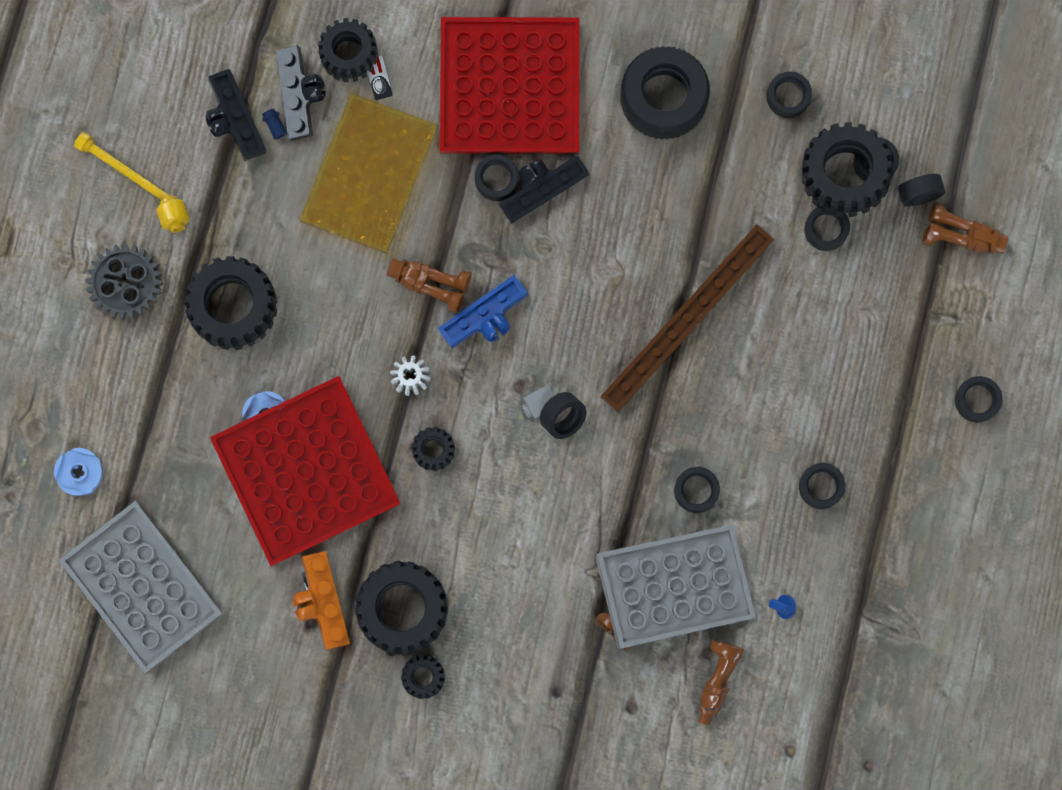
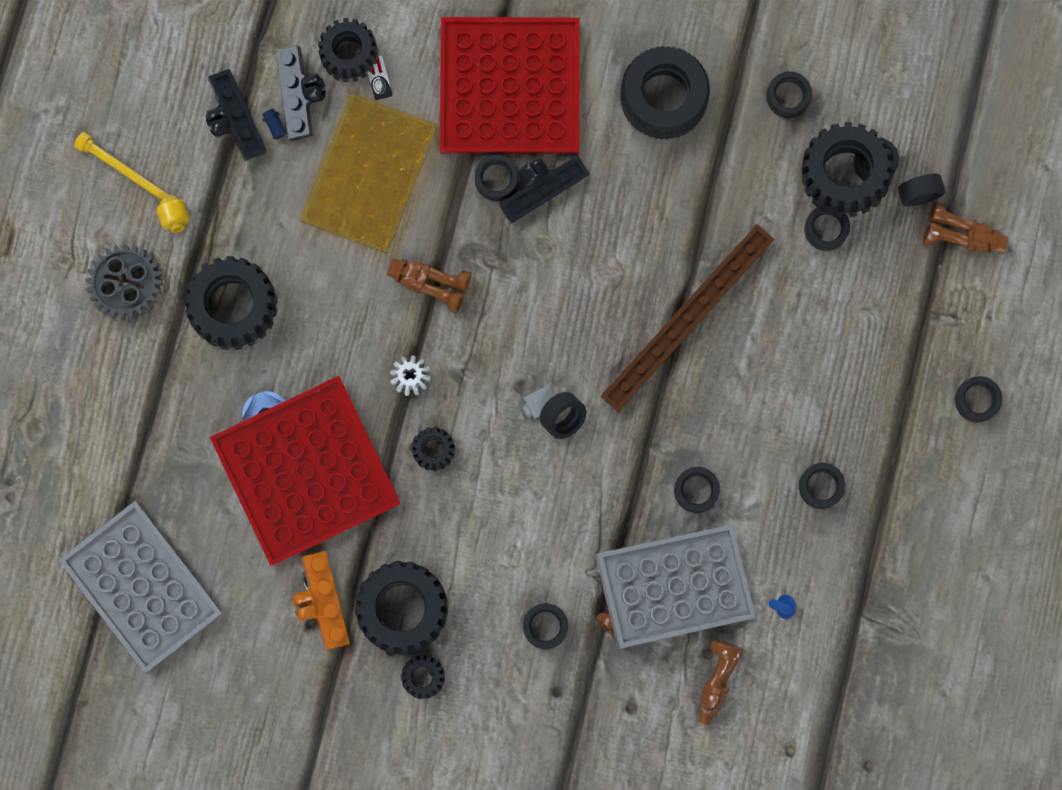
(72, 460): light blue plate -> none
(485, 314): blue plate -> none
(549, 644): none -> black tyre

